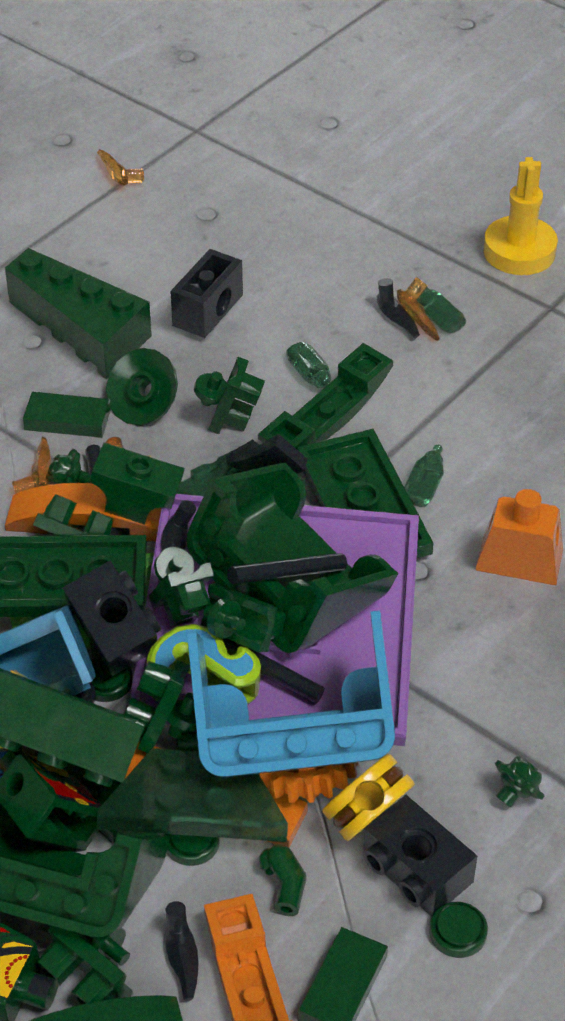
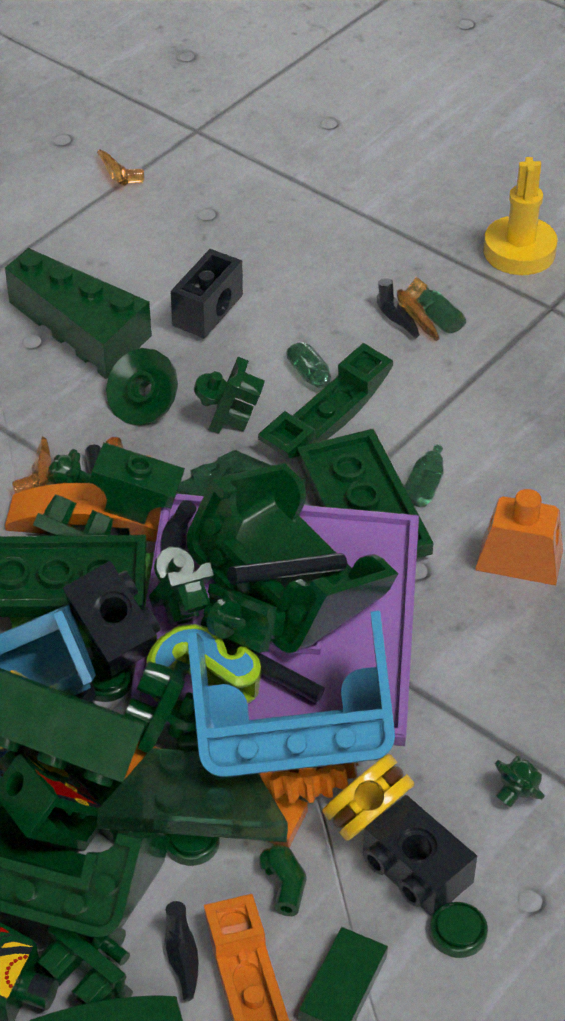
(66, 414): dark green tile -> none
(269, 453): black slope -> none

